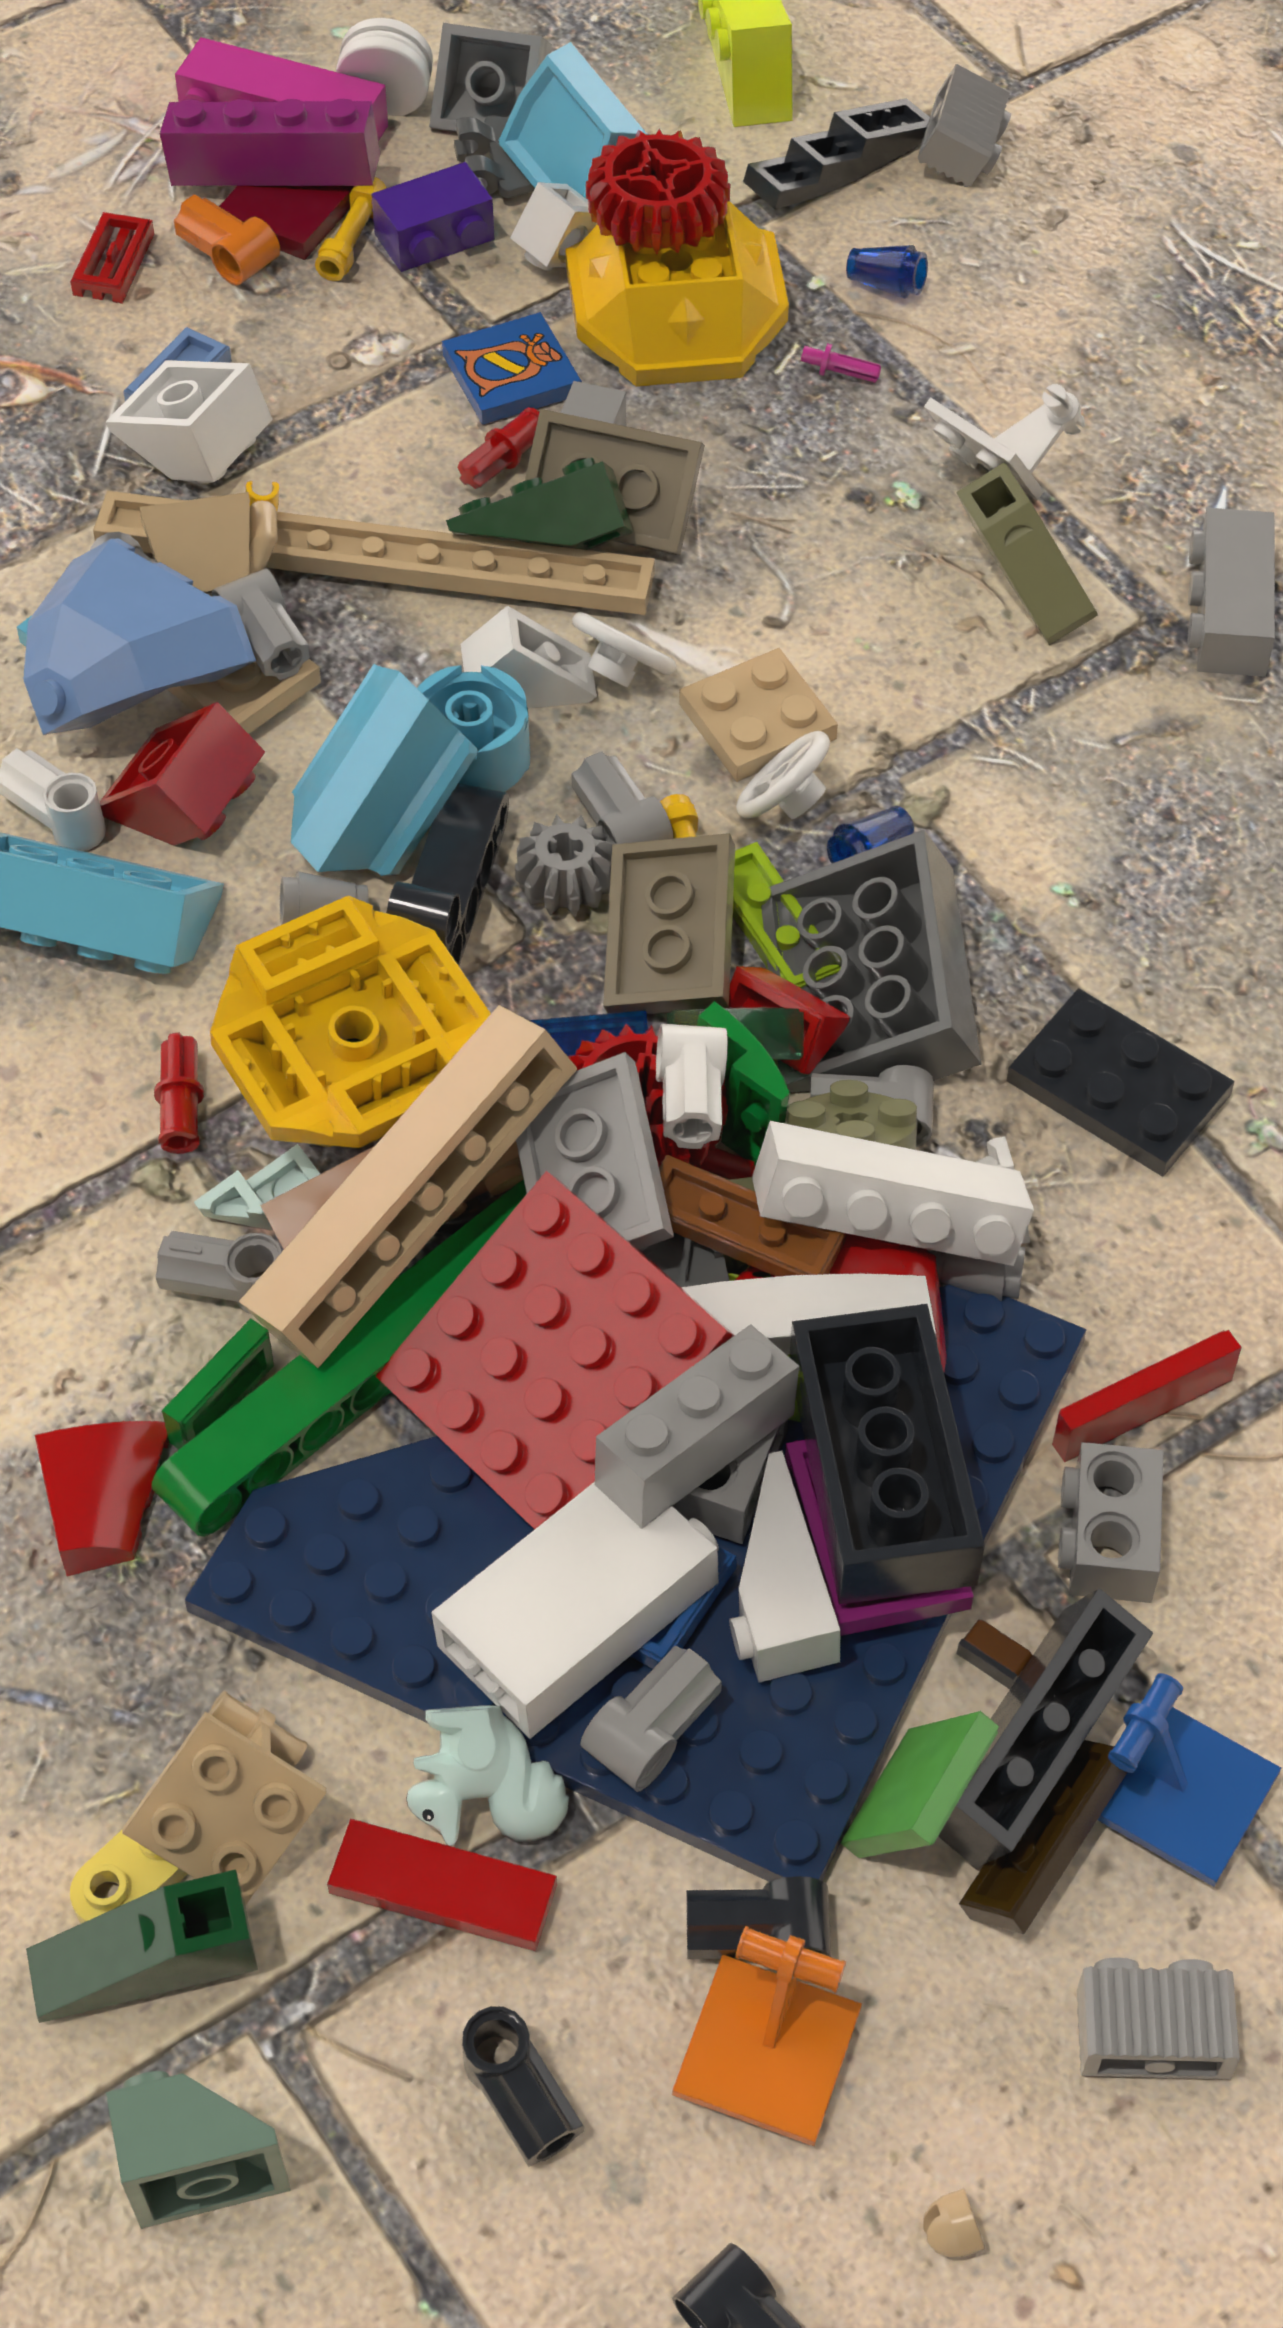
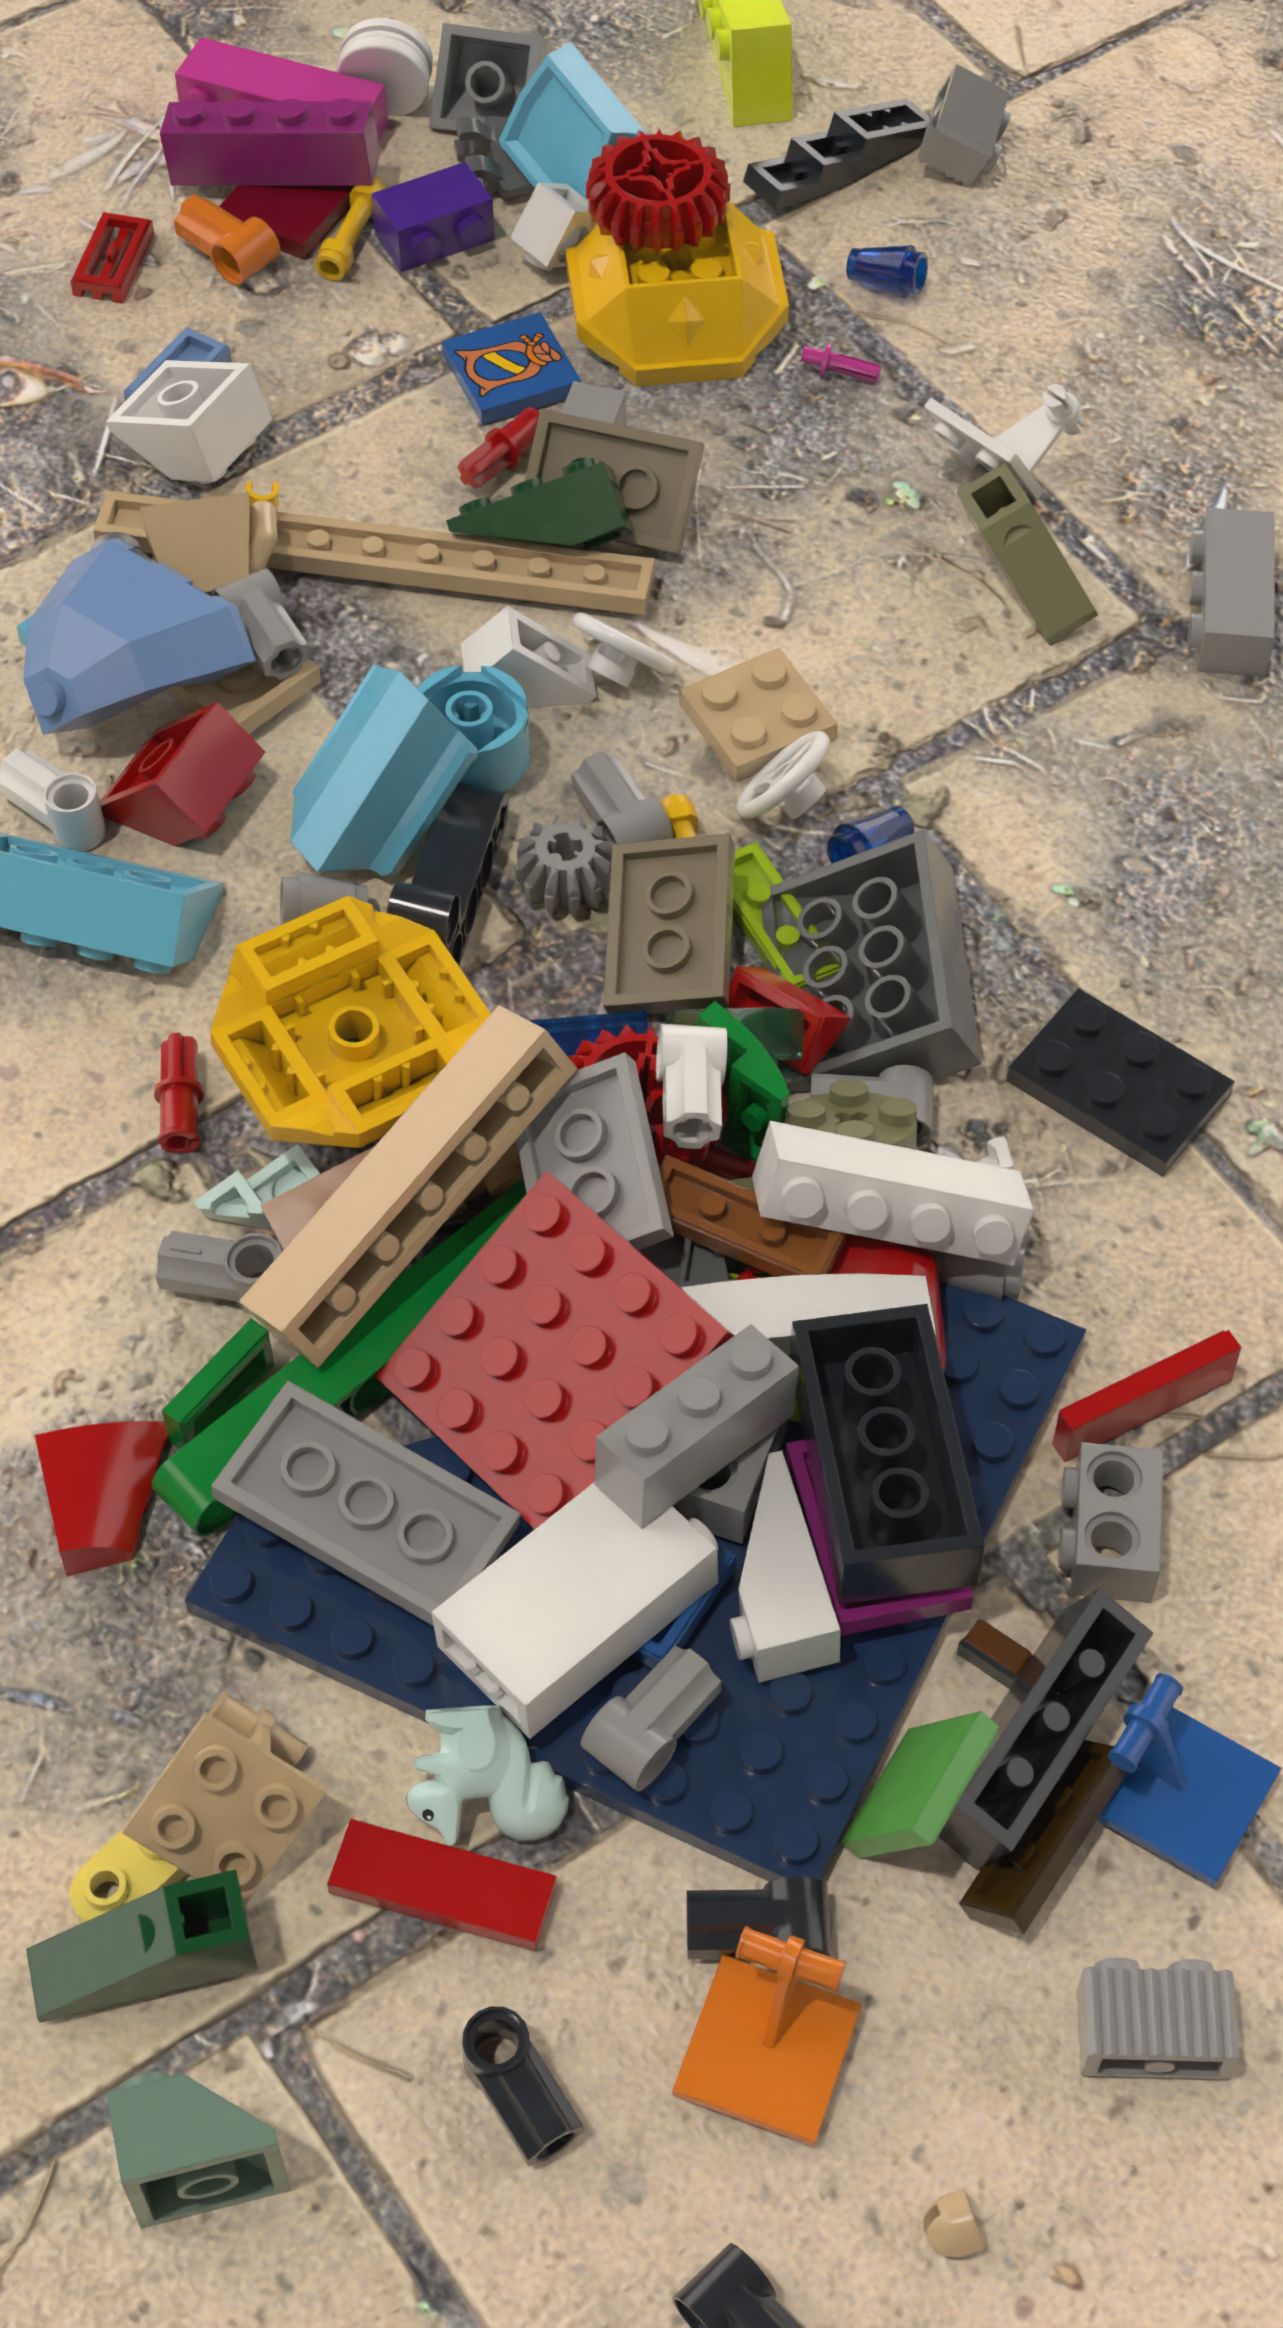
(363, 1503): none -> light grey plate

